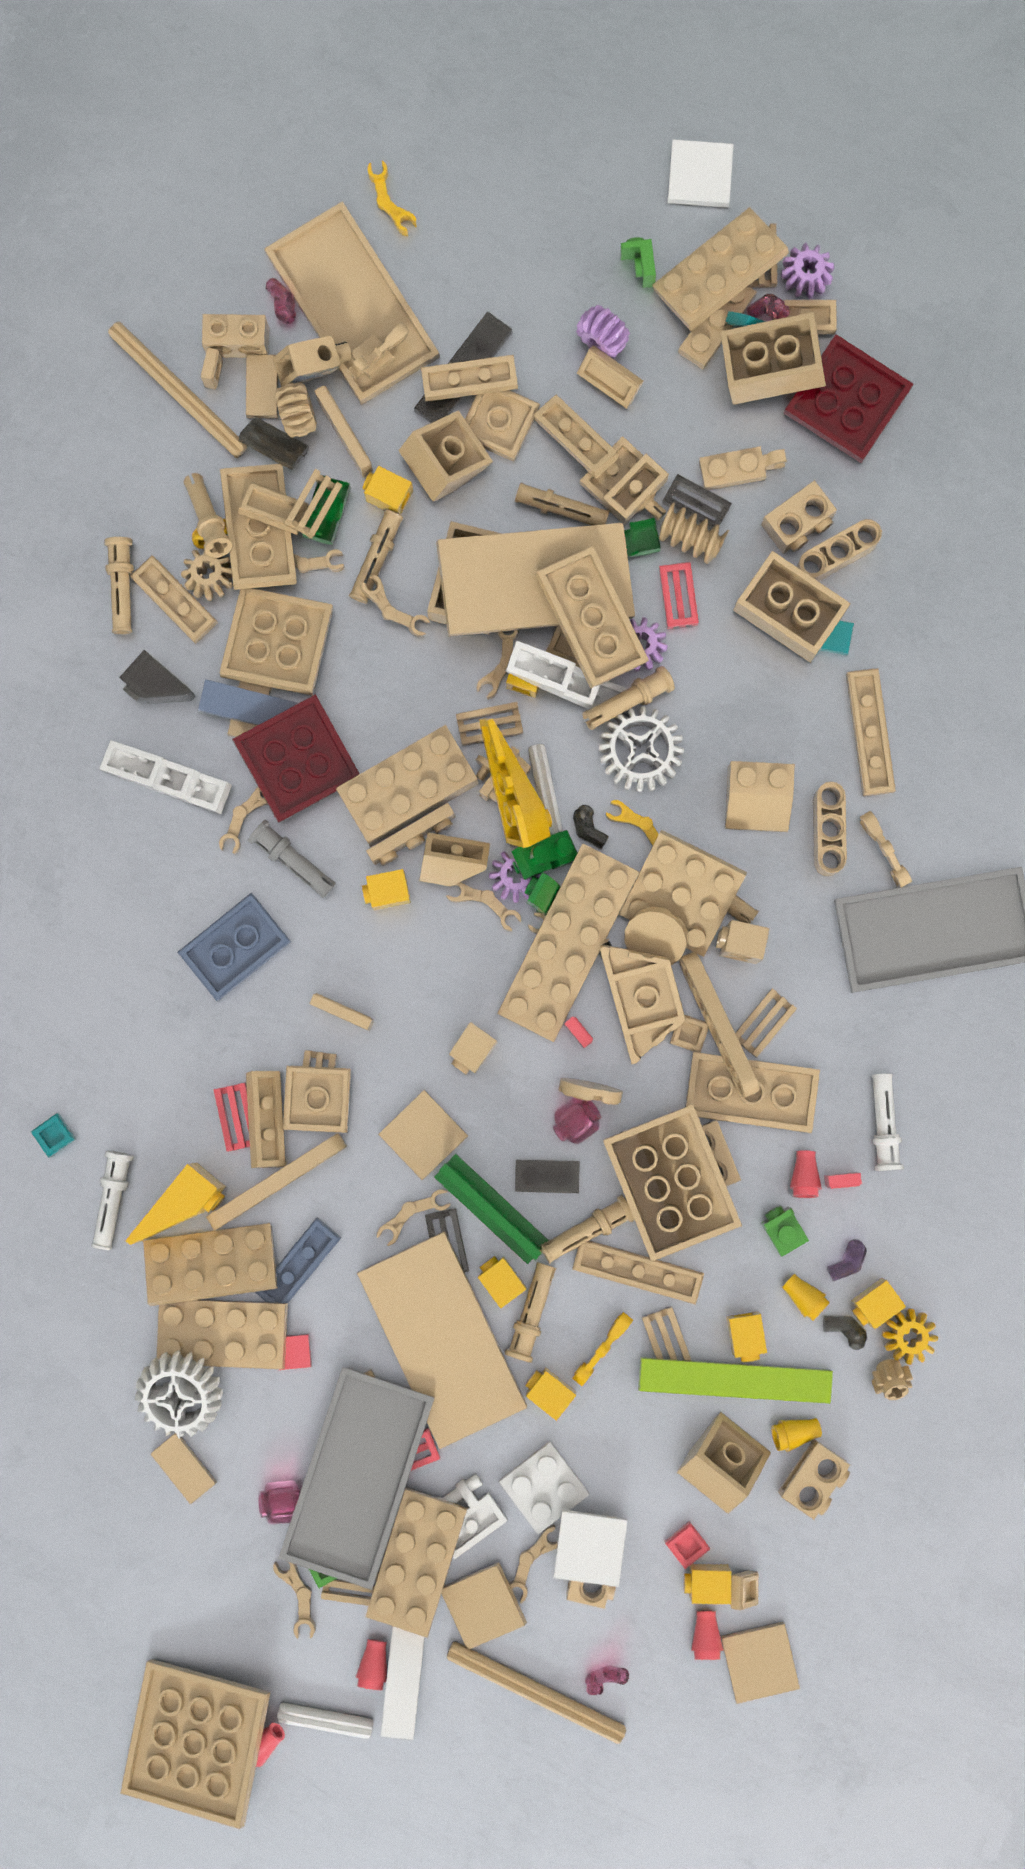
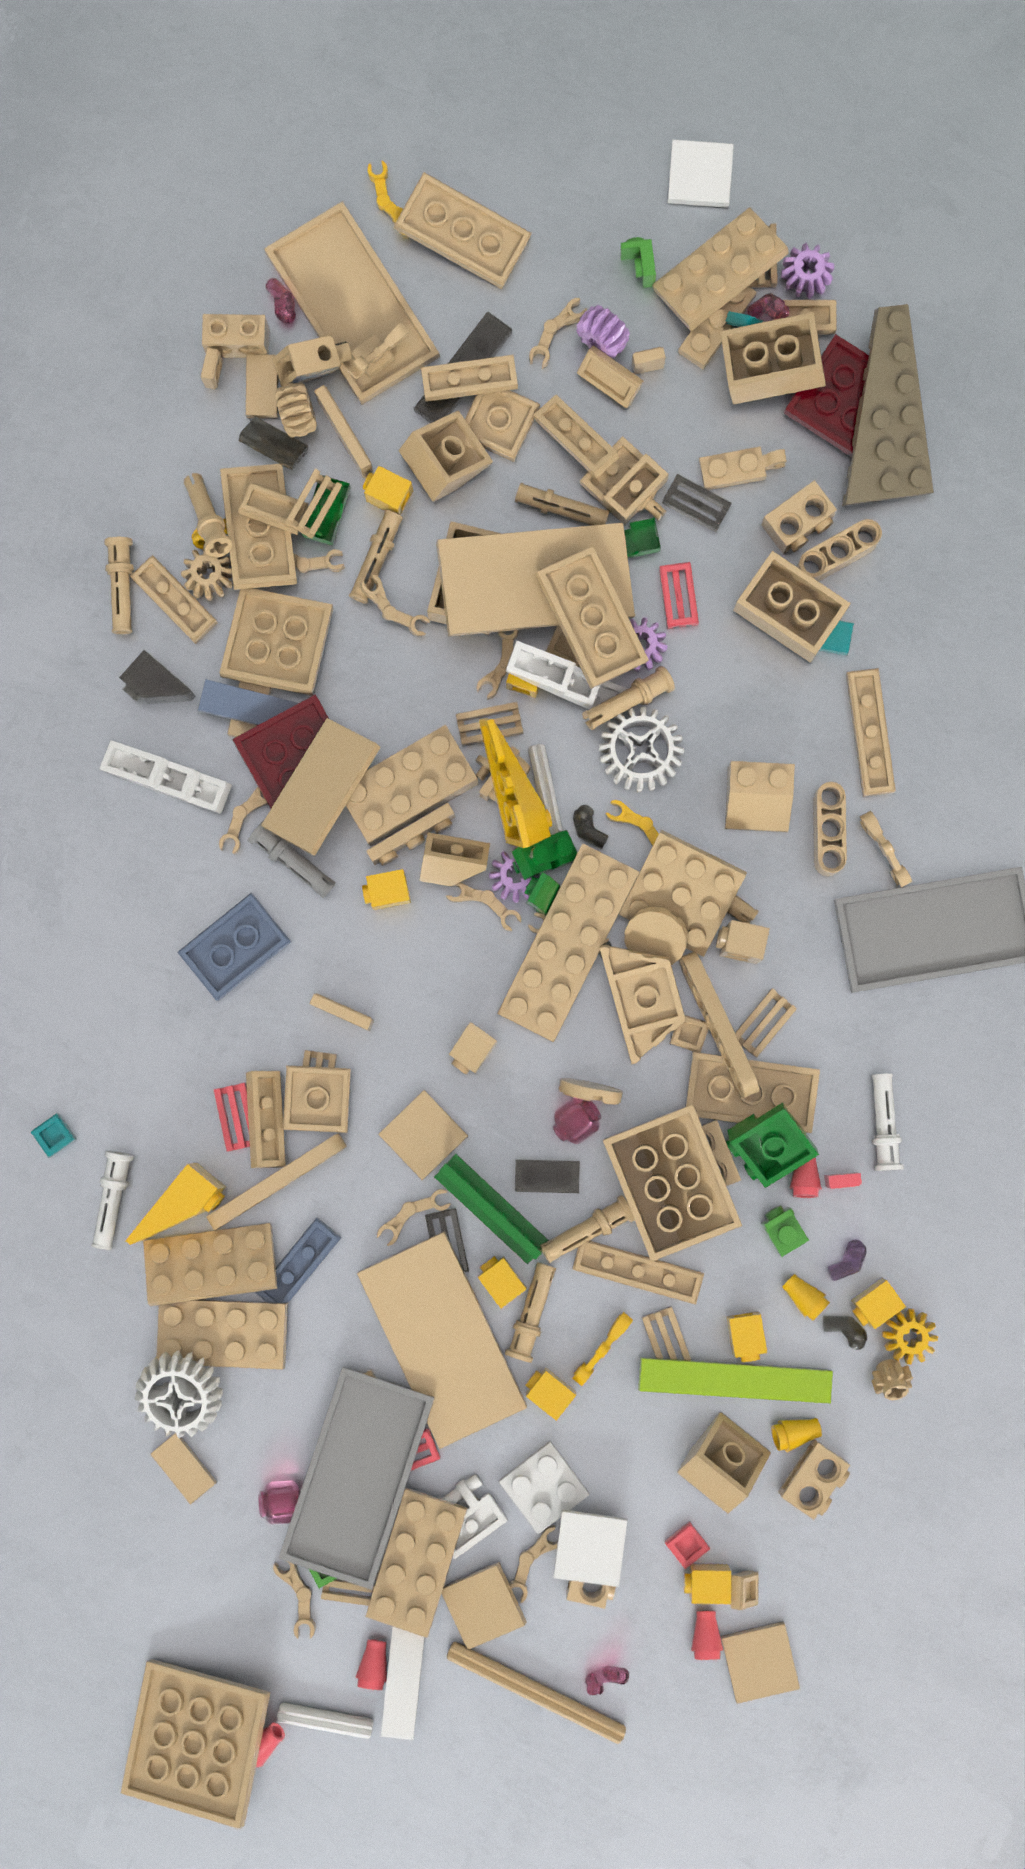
(177, 389): tan axle -> none
(297, 1352): coral tile -> none
(320, 786): none -> tan tile
(462, 230): none -> tan tile
(551, 327): none -> tan piece
(578, 1032): coral tile -> none
(648, 360): none -> tan tile
(692, 534): tan piece -> none
(771, 1145): none -> green plate
(889, 430): none -> dark tan wing

